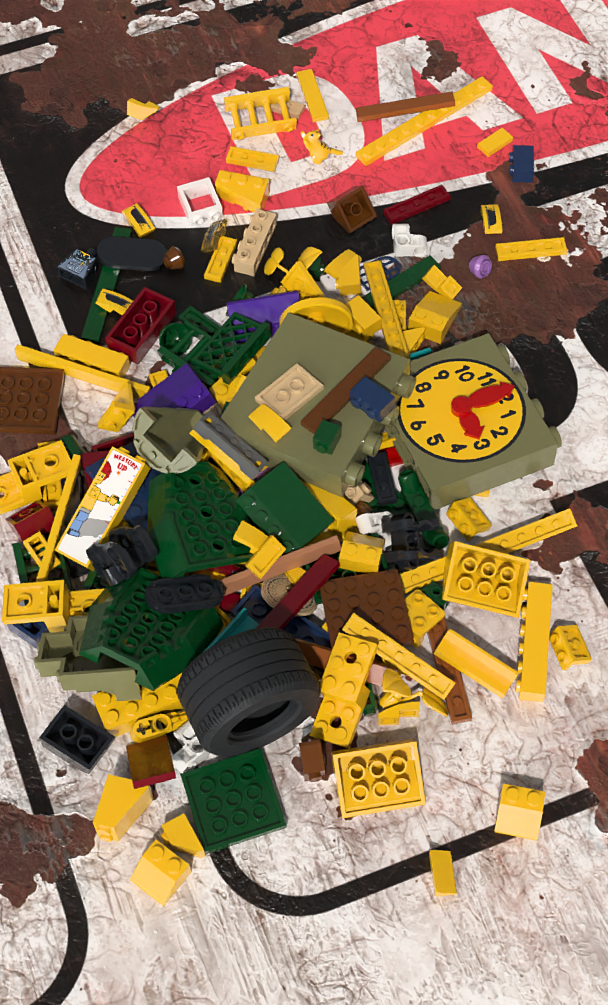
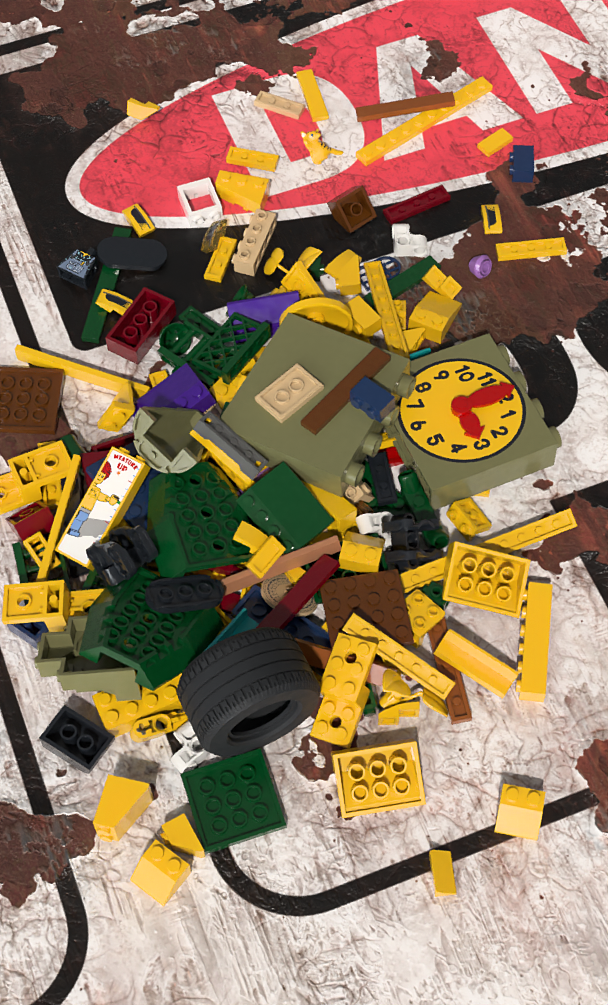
(92, 355): yellow brick -> none
(150, 762): tile -> none
(174, 259): reddish brown cone -> none
(256, 99): yellow fence -> none
(270, 422): yellow slope -> none
(312, 760): reddish brown slope -> none
(326, 437): dark green brick -> none
(569, 646): yellow bracket -> none

